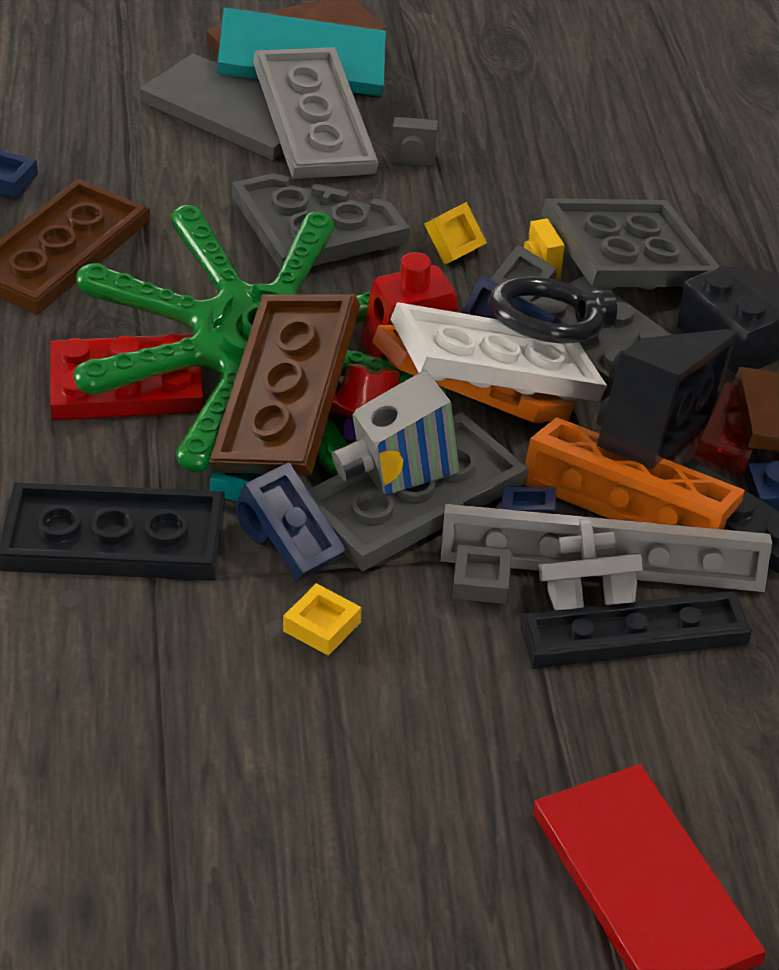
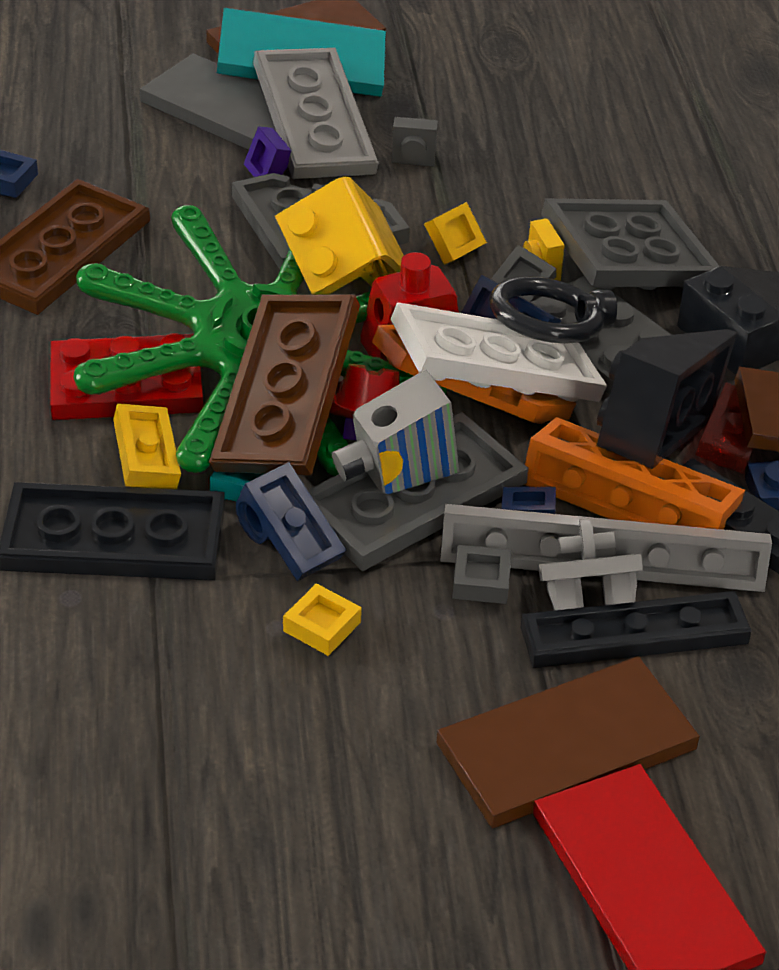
(146, 447): none -> yellow plate
(267, 153): none -> dark purple plate
(339, 237): none -> yellow piece
(565, 739): none -> reddish brown tile

